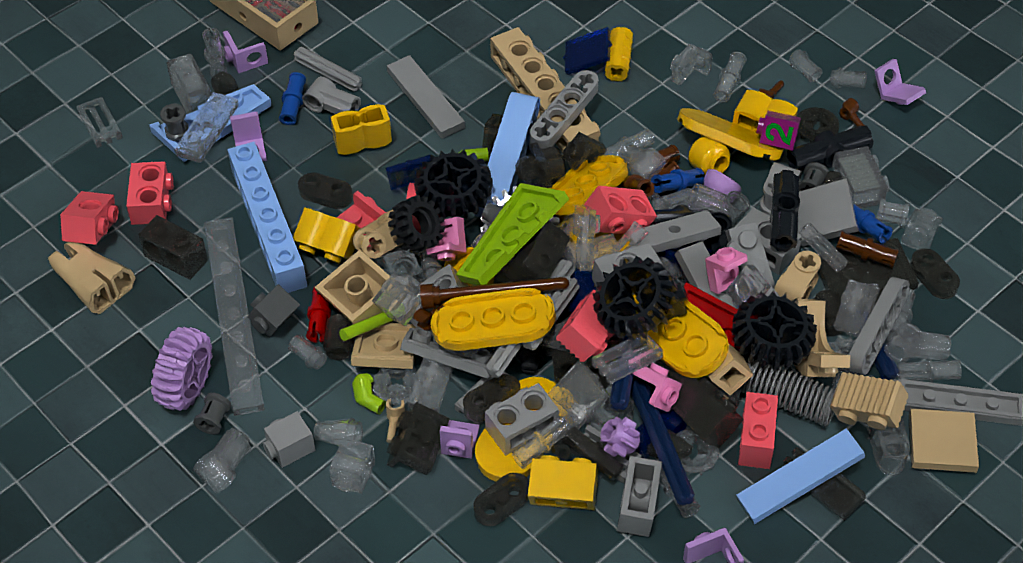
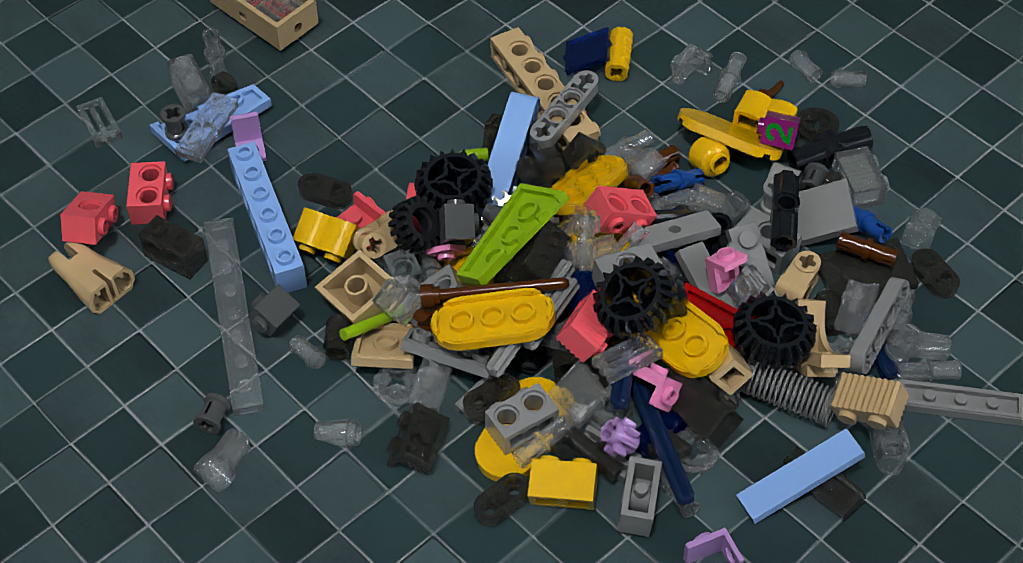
(181, 368): lavender gear -> none
(239, 57): lavender bracket -> none
(288, 439): light grey brick -> none
(292, 98): blue pin -> none
(317, 315): red pin -> none
(326, 96): light grey piece -> none
(328, 68): light grey axle -> none
(352, 465): clear brick -> none
(361, 129): yellow brick -> none
(363, 393): lime arm -> none
(393, 416): tan hand -> none
(404, 173): clear blue piece -> none
(426, 97): light grey tile -> none
(458, 223): none -> dark grey brick
(458, 439): lavender bracket -> none
(720, 182): lavender brick -> none
(758, 430): coral brick -> none
(823, 247): clear axle -> none
(849, 111): reddish brown hand -> none
(893, 212): clear bush -> none
(896, 90): lavender bracket -> none
(943, 440): tan tile -> none

